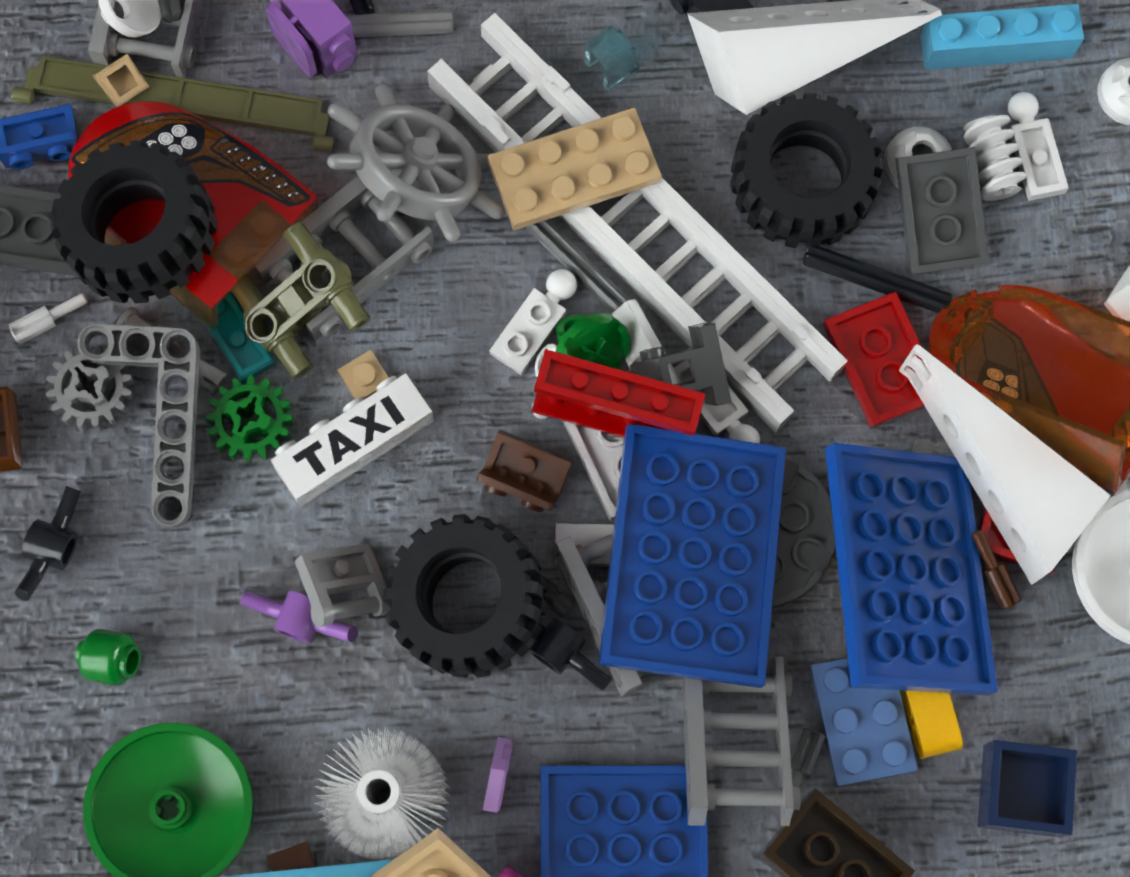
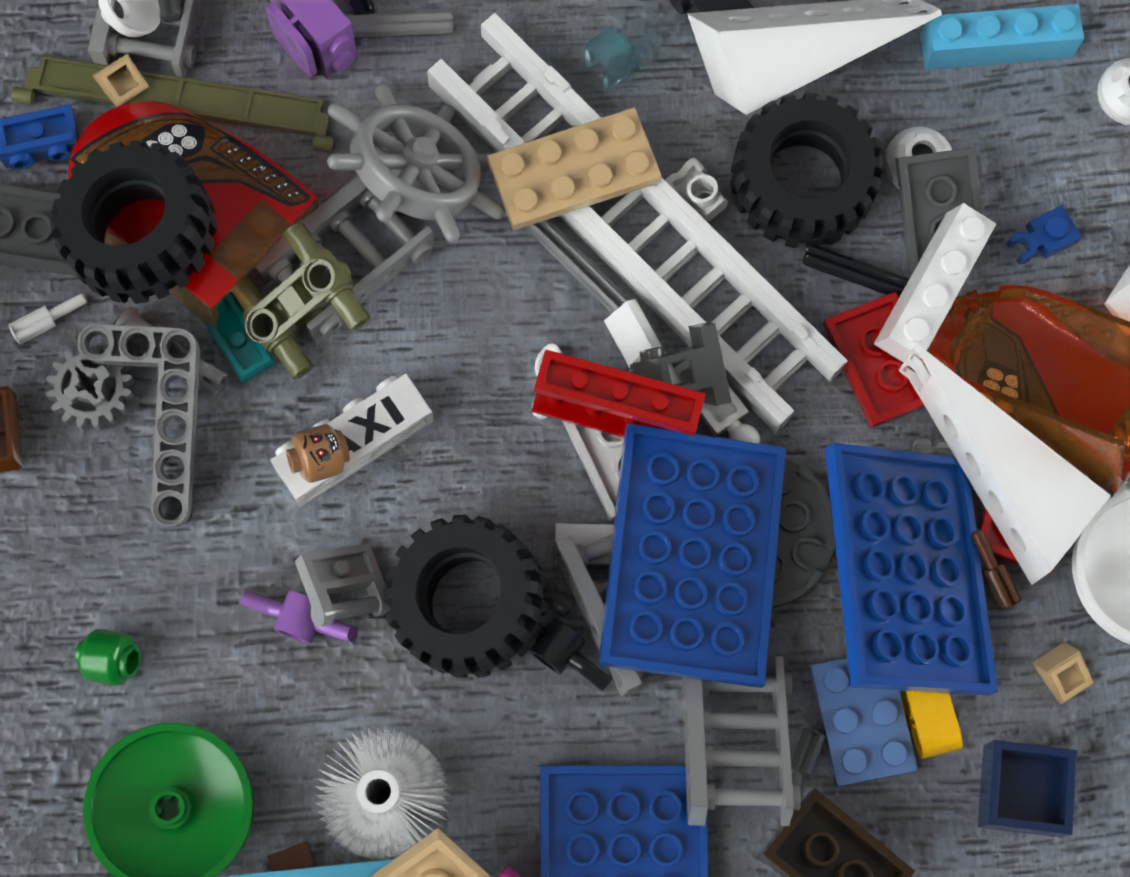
(49, 544): black piece -> none
(235, 411): green gear -> none
(318, 453): none -> medium nougat head
(362, 375): tan plate -> none
(498, 776): lavender tile -> none
(525, 472): reddish brown bracket -> none
(534, 322): white plate -> none
(593, 338): green tile -> none
(698, 189): none -> white plate
(935, 282): none -> white brick
(993, 158): white piece -> none
(1036, 149): white plate -> none
(1047, 233): none -> blue plate
(1064, 672): none -> tan slope

